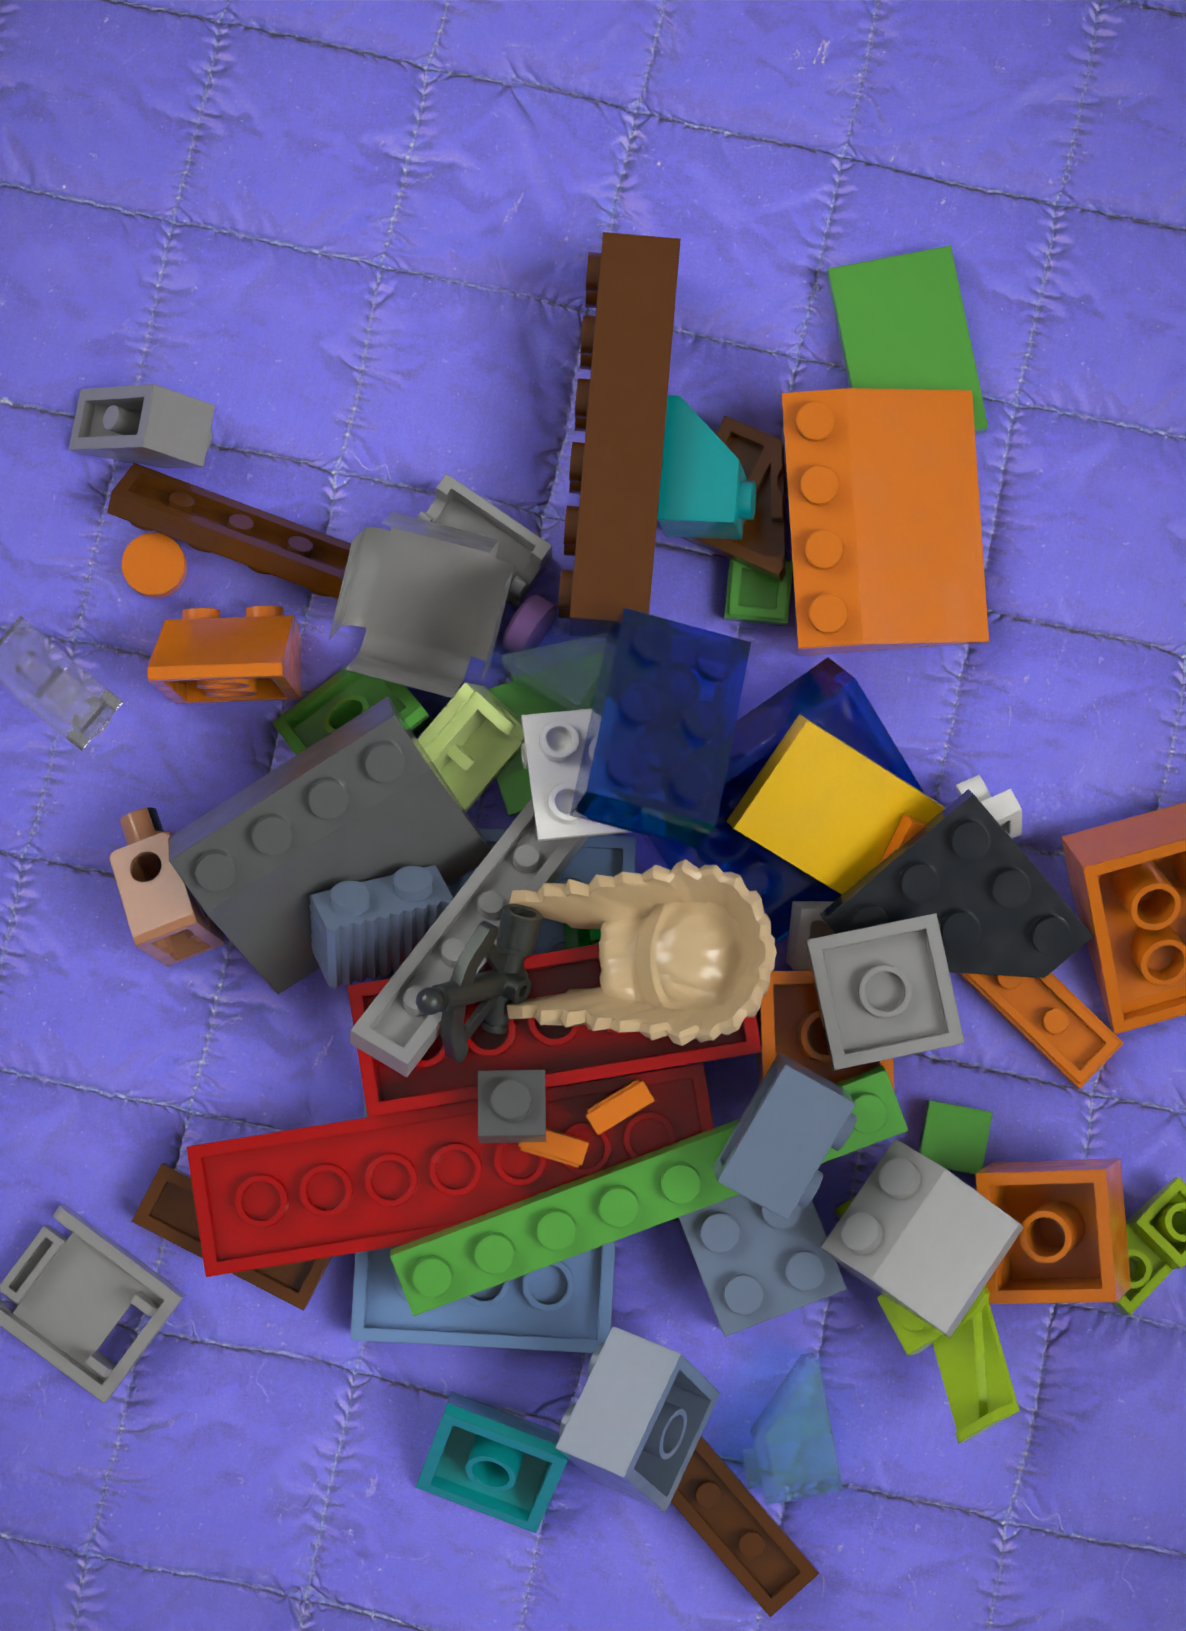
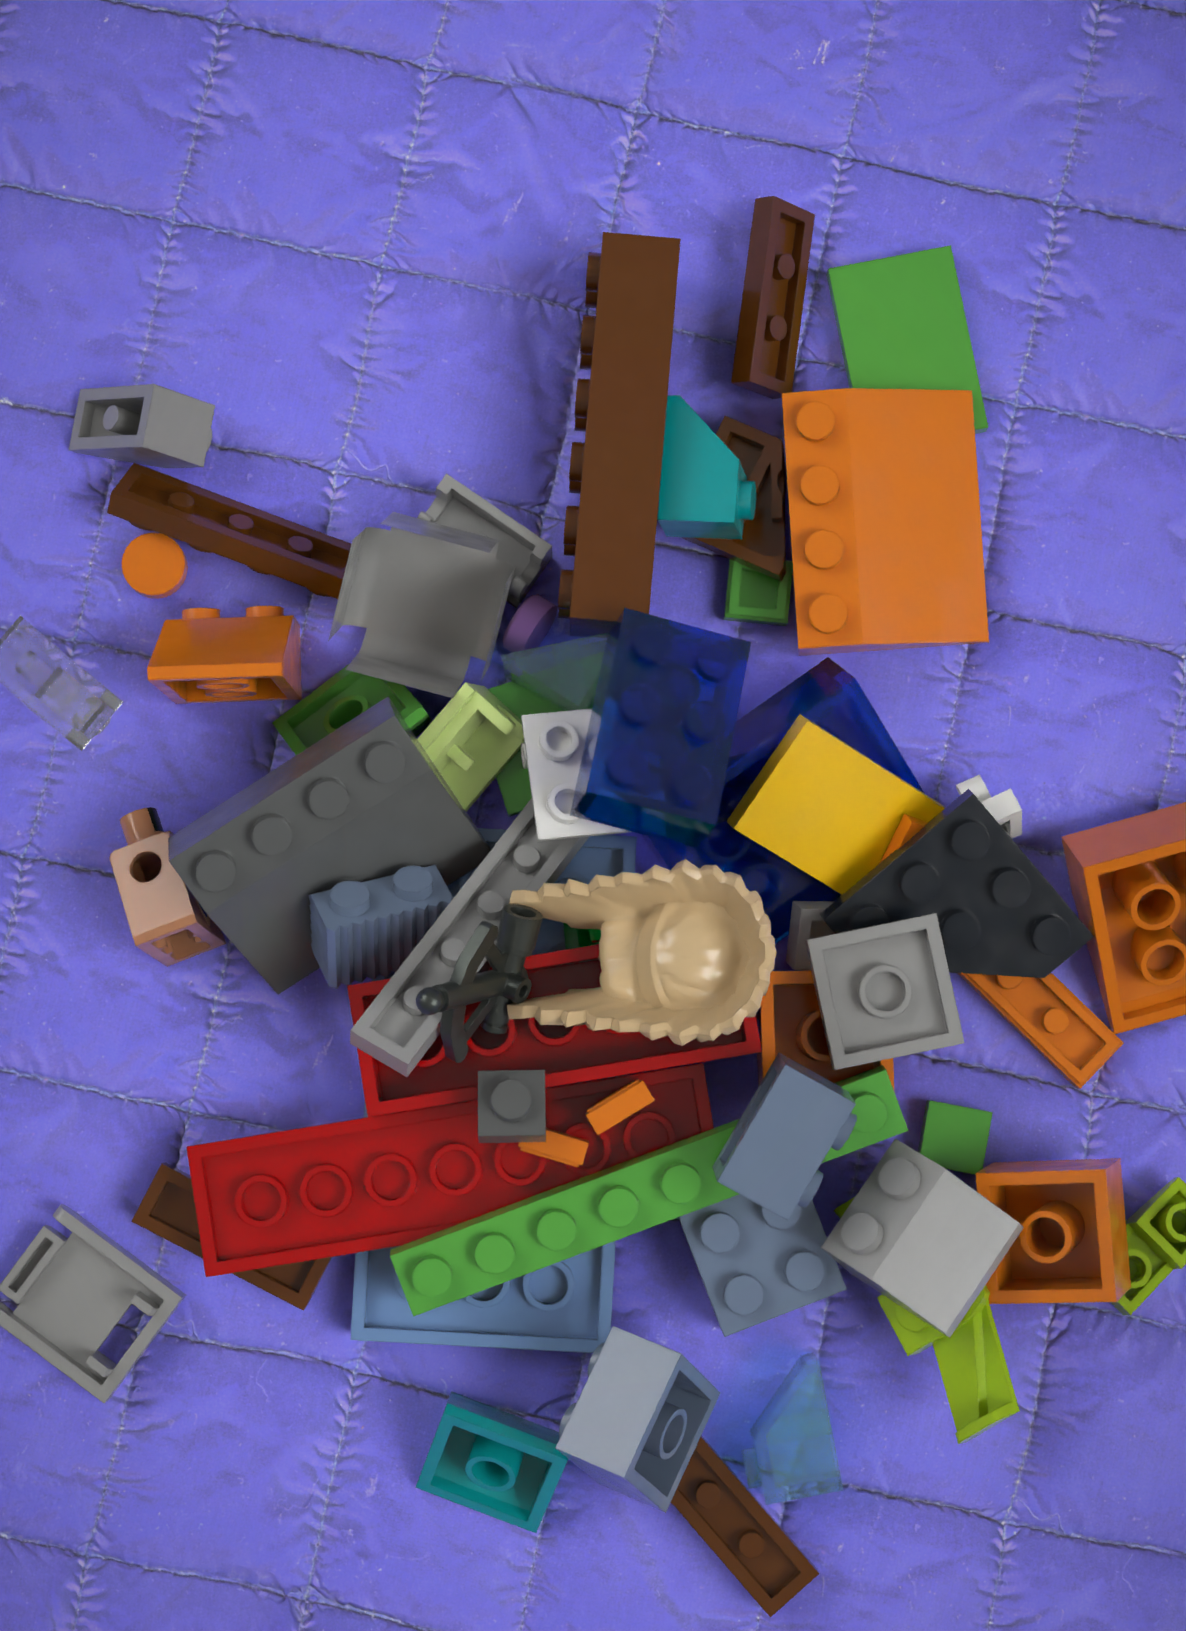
(773, 297): none -> reddish brown plate

